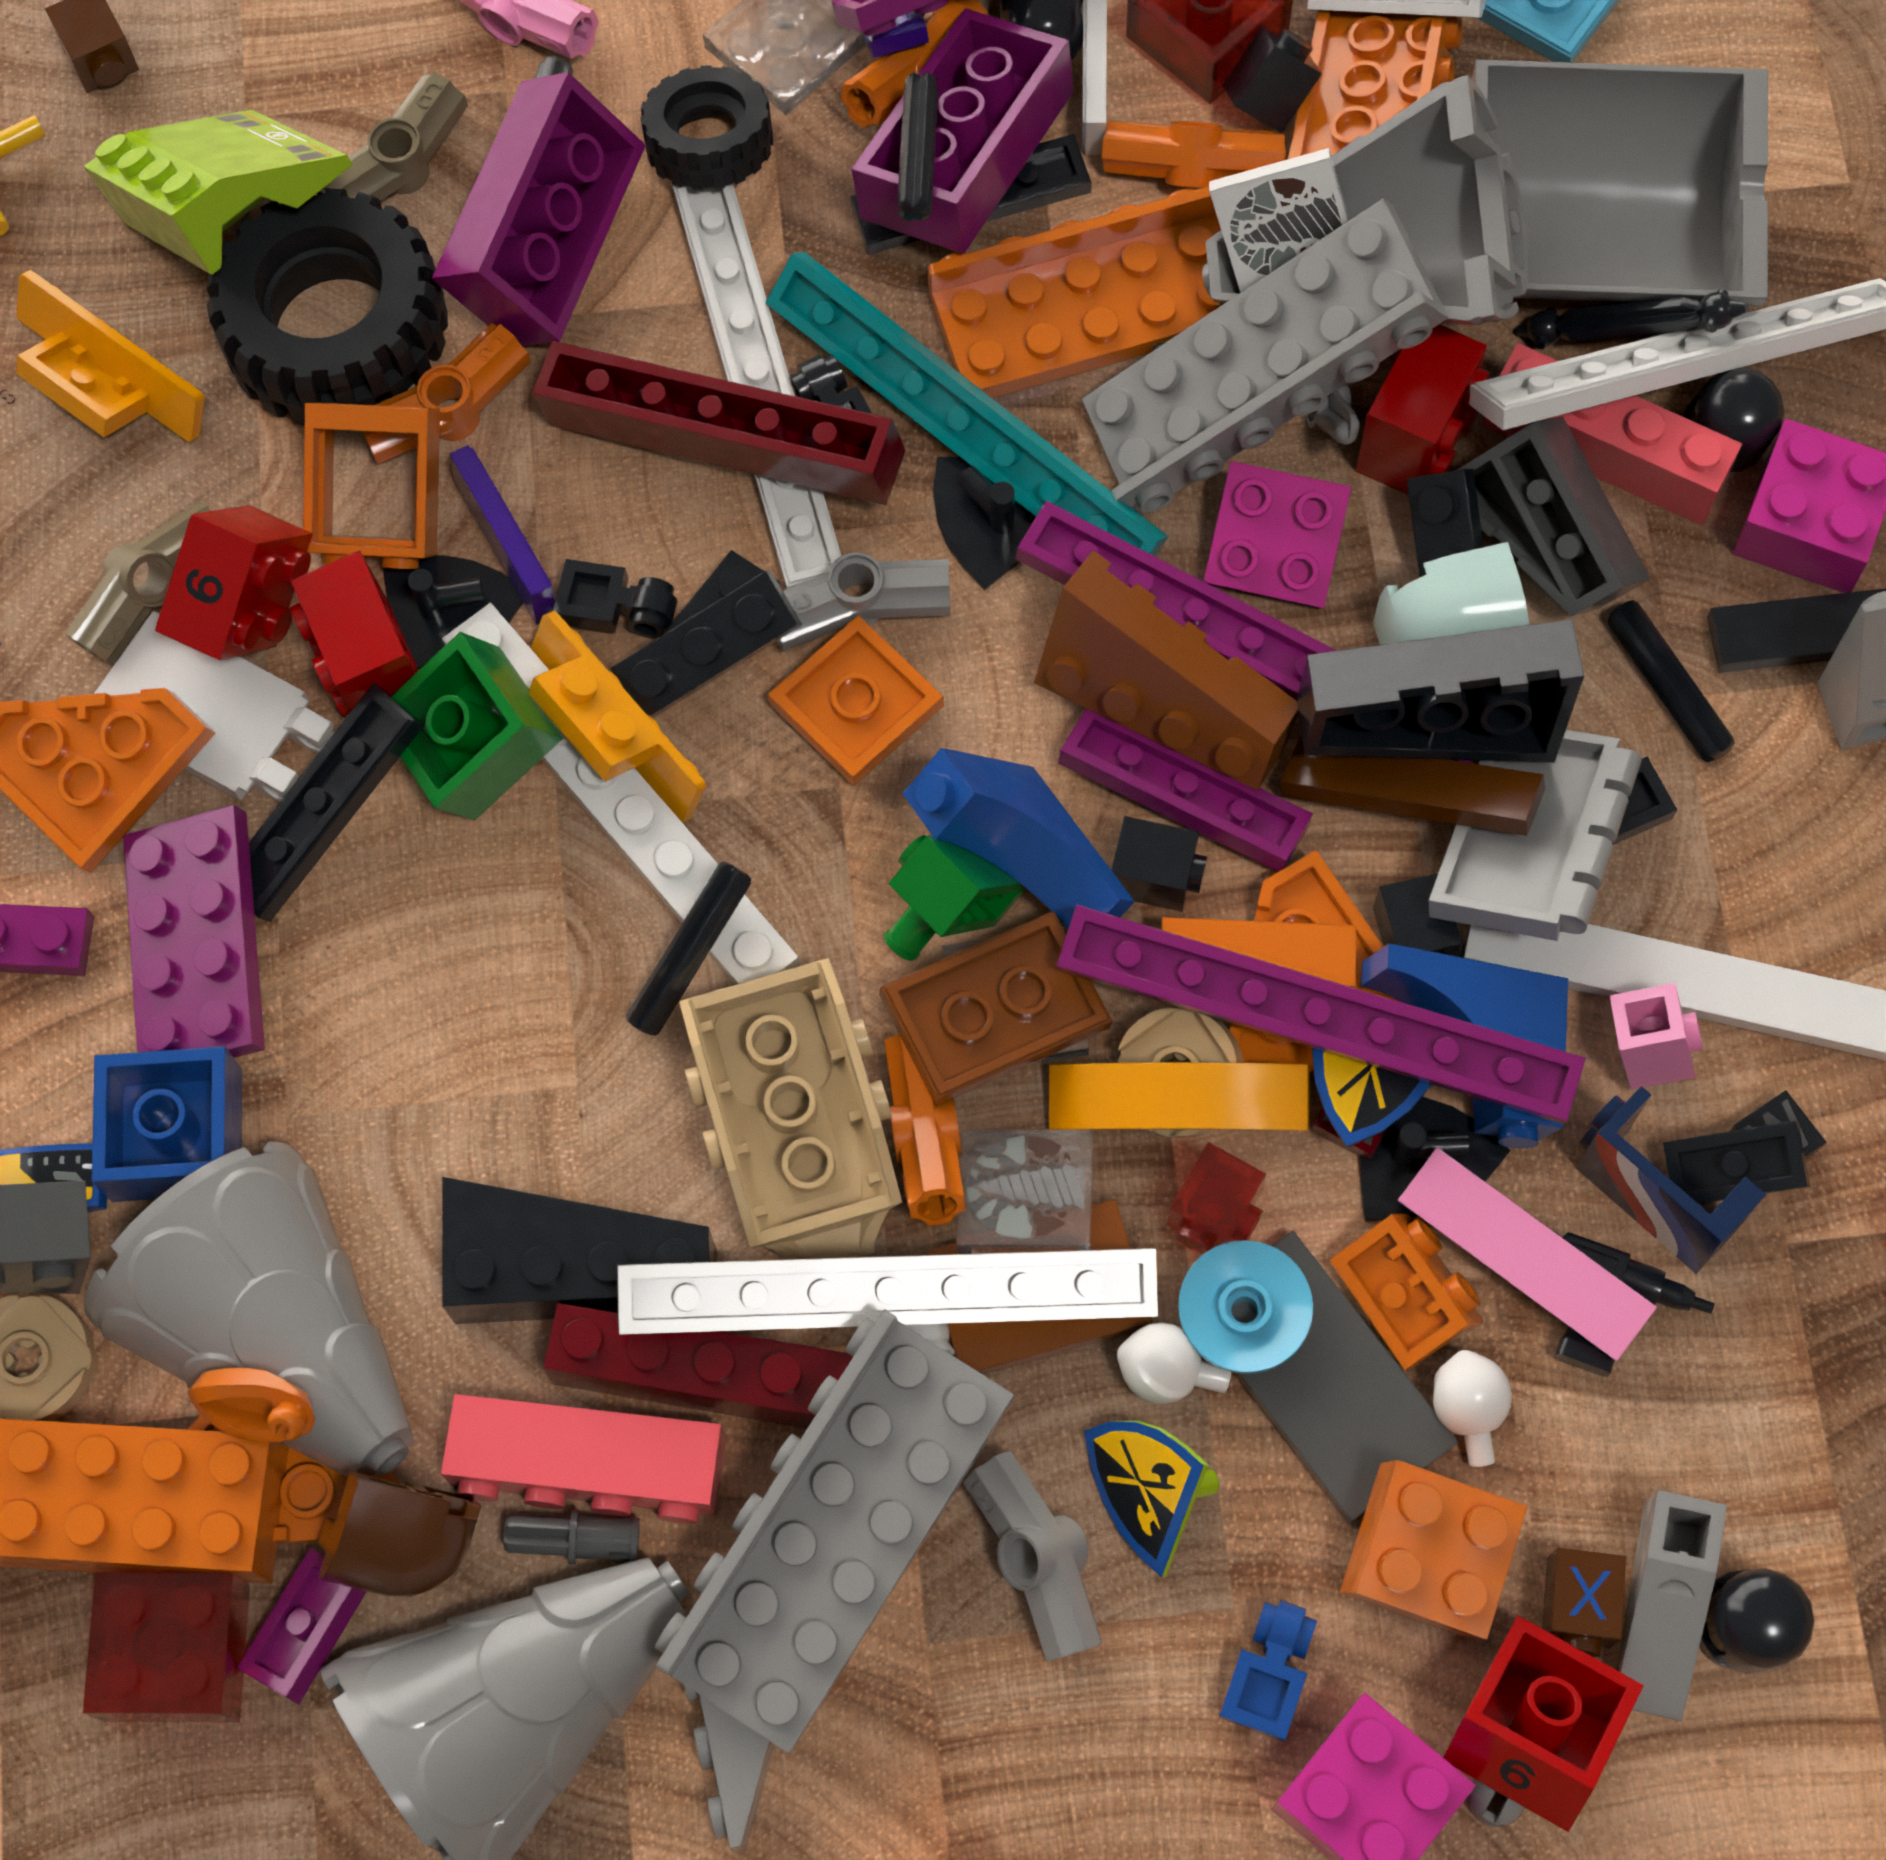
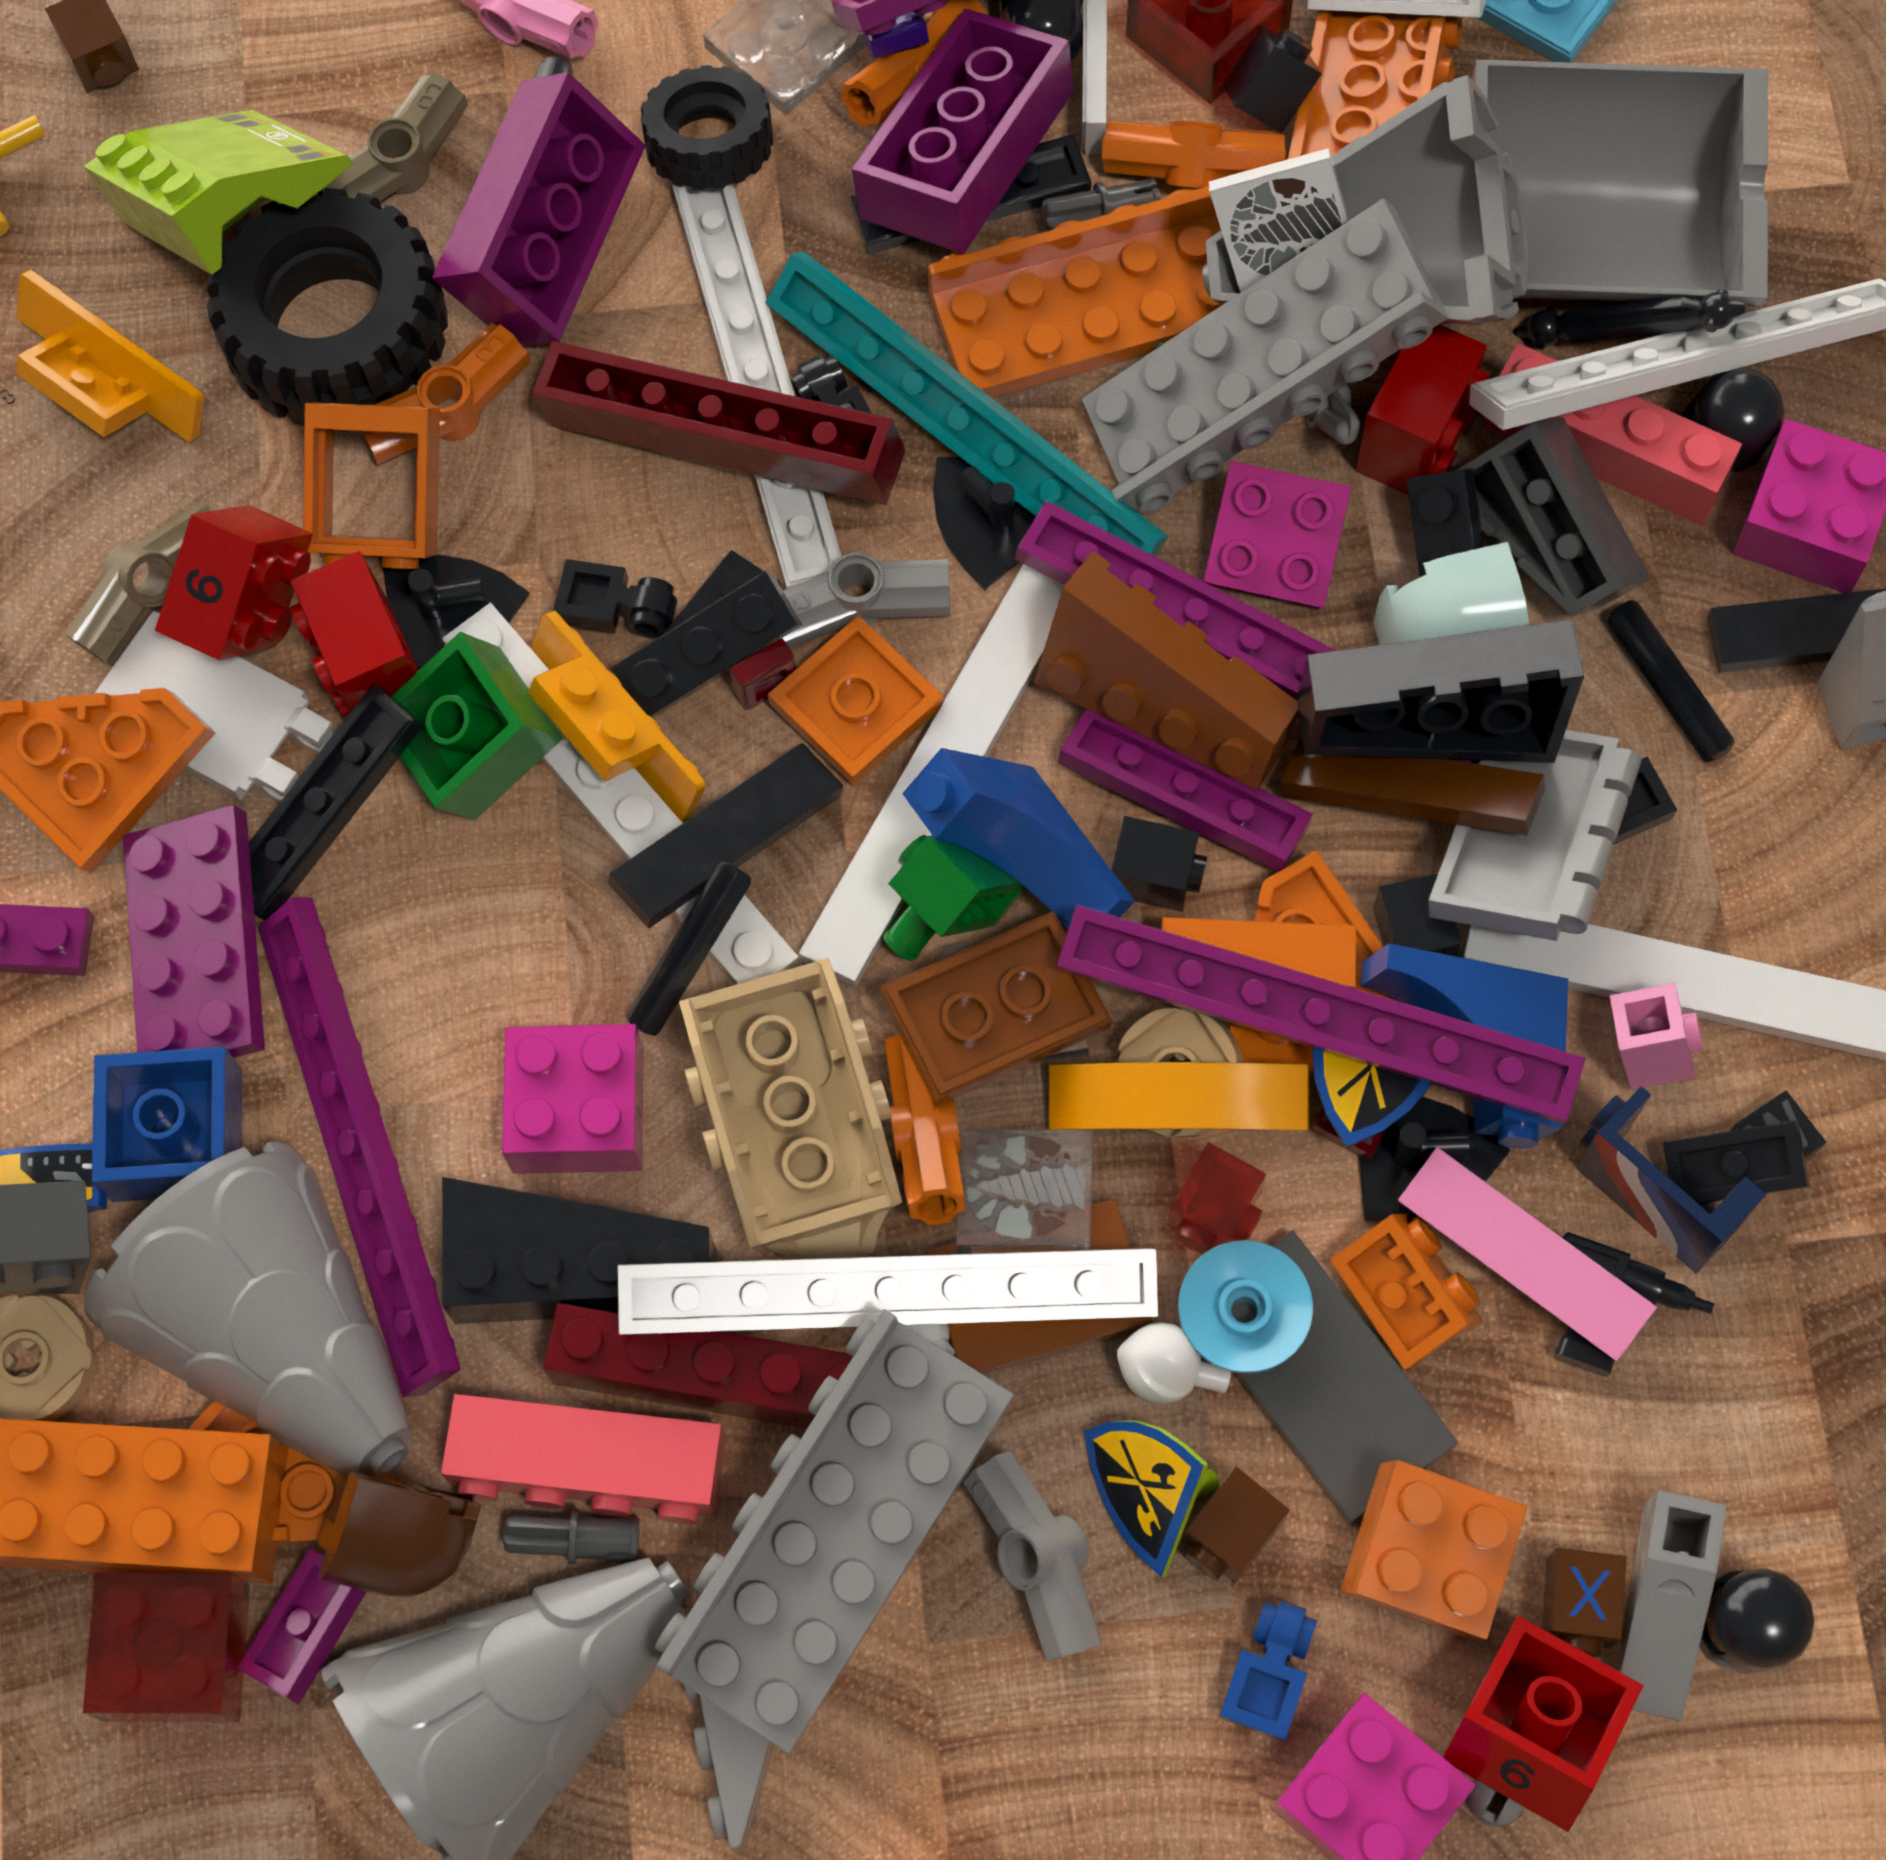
(253, 1404): orange arm -> none
(359, 1149): none -> magenta plate
(502, 533): dark purple tile -> none
(573, 1099): none -> dark pink brick
(725, 831): none -> black tile
(761, 673): none -> dark red tile
(917, 147): black axle -> none
(966, 722): none -> white tile
(1097, 202): none -> dark grey axle
(1233, 1527): none -> reddish brown brick
(1471, 1401): white piece -> none

